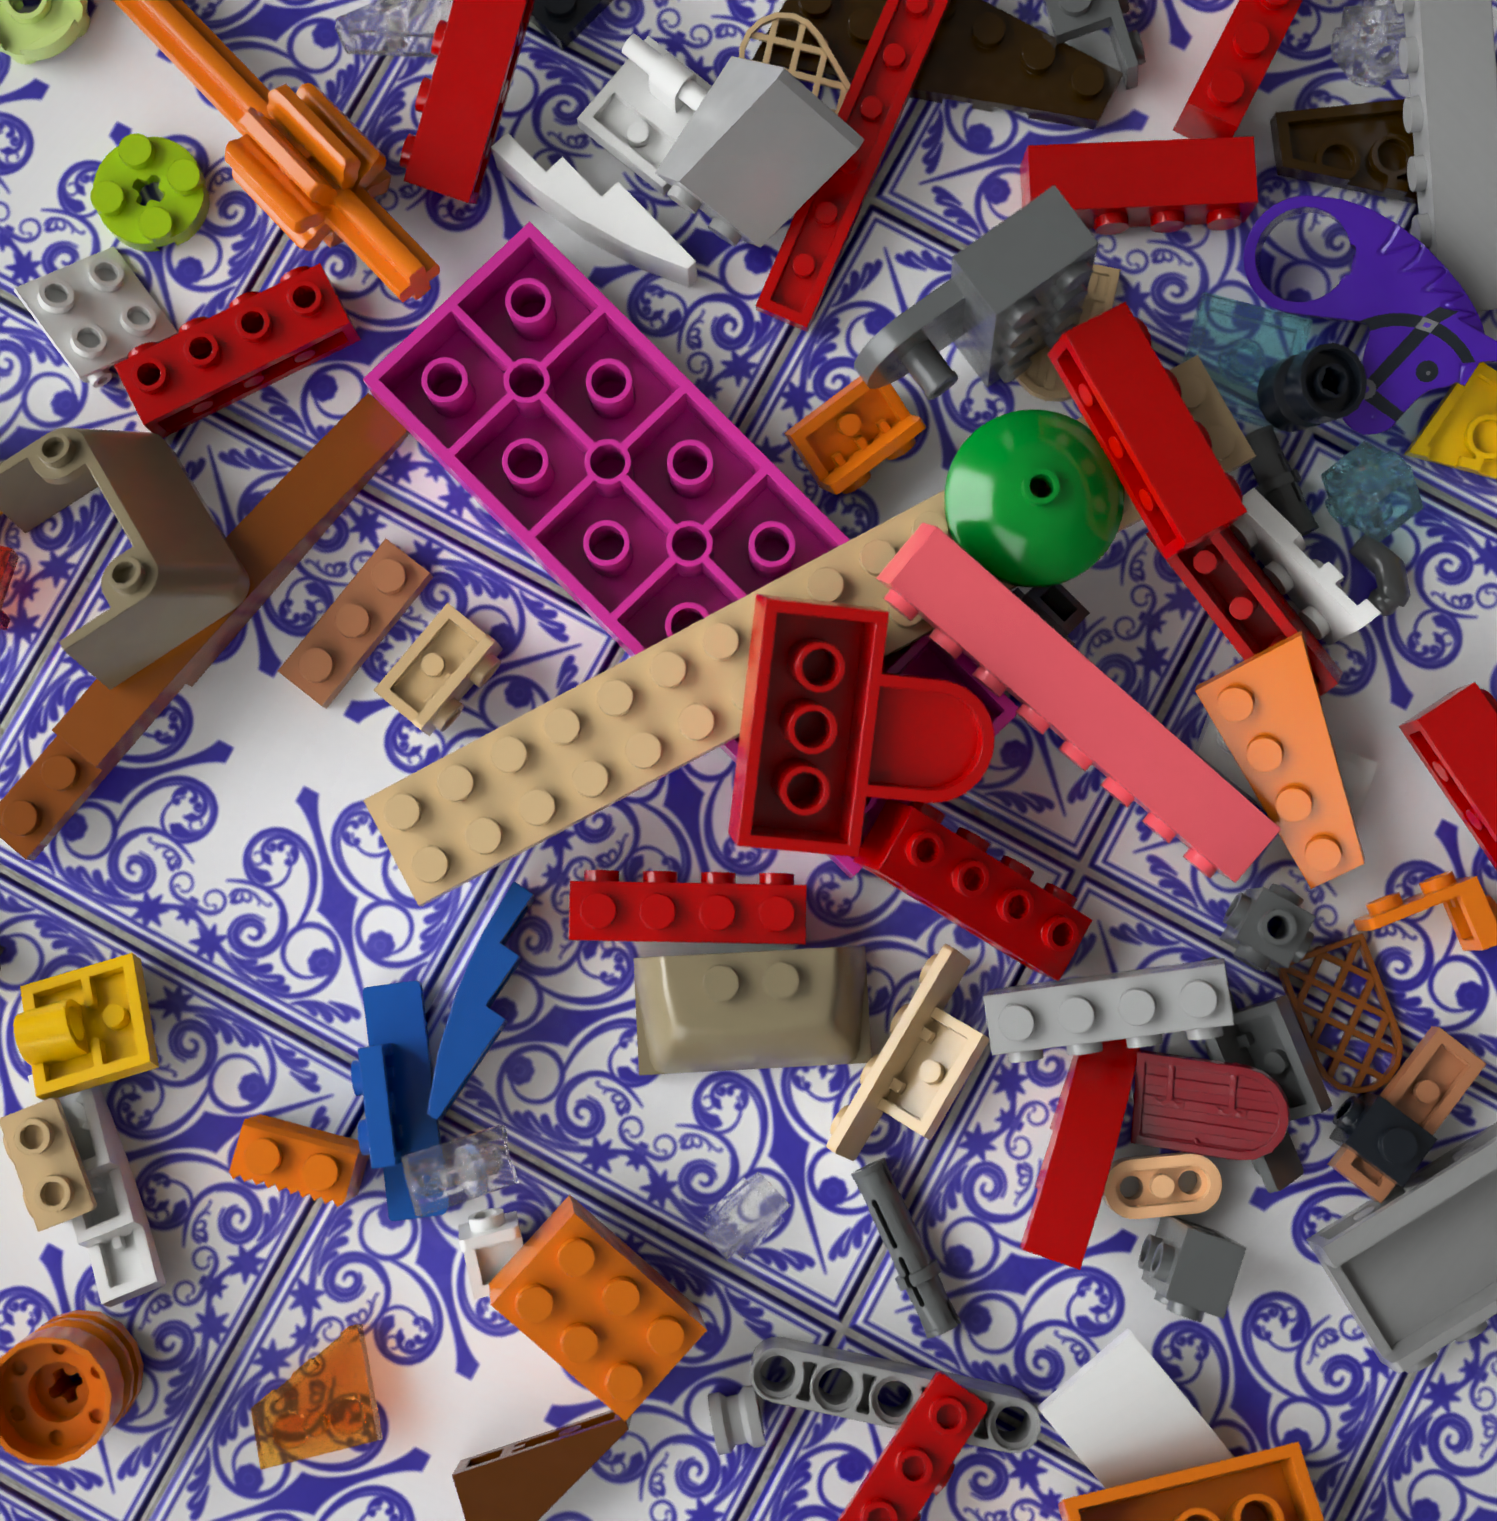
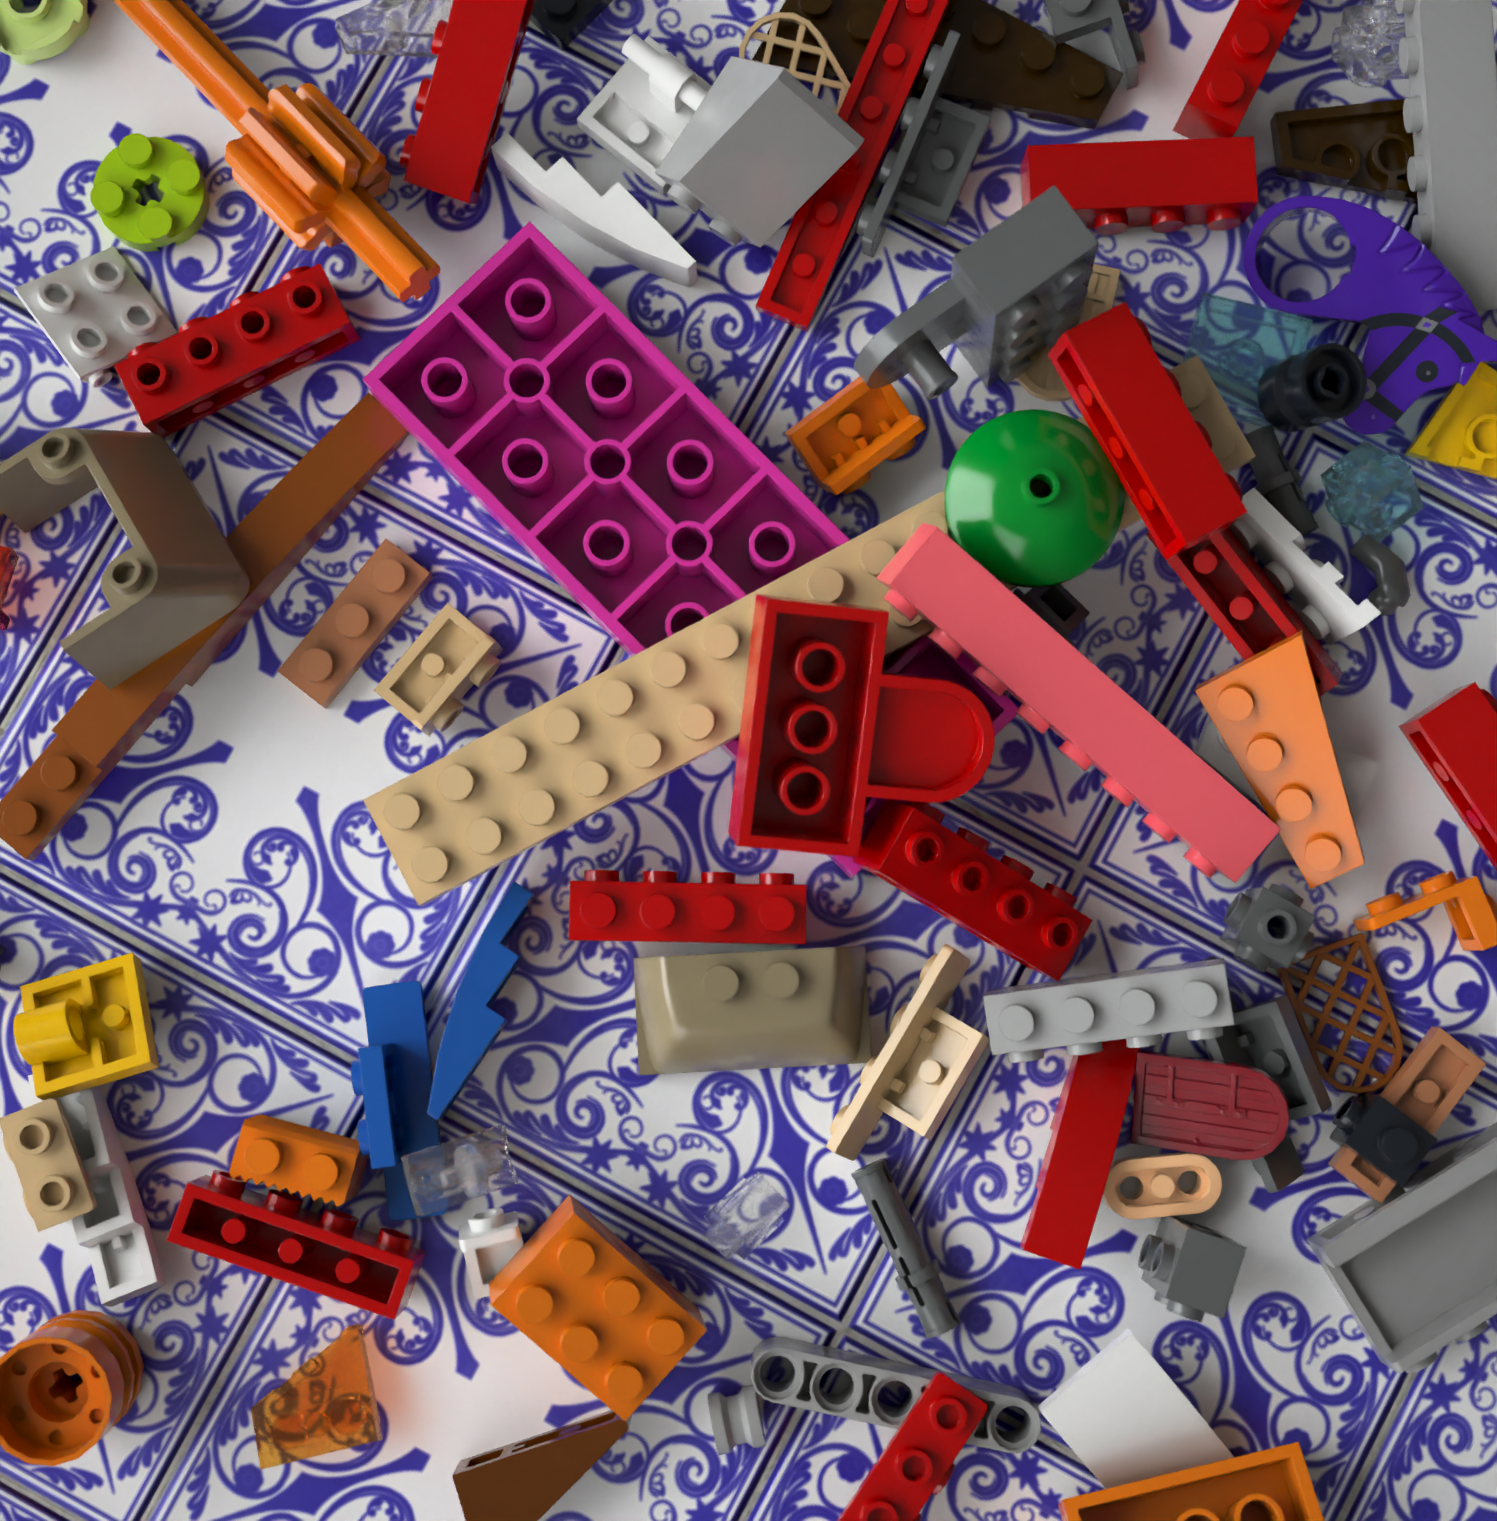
(297, 1244): none -> red brick
(933, 157): none -> dark grey bracket

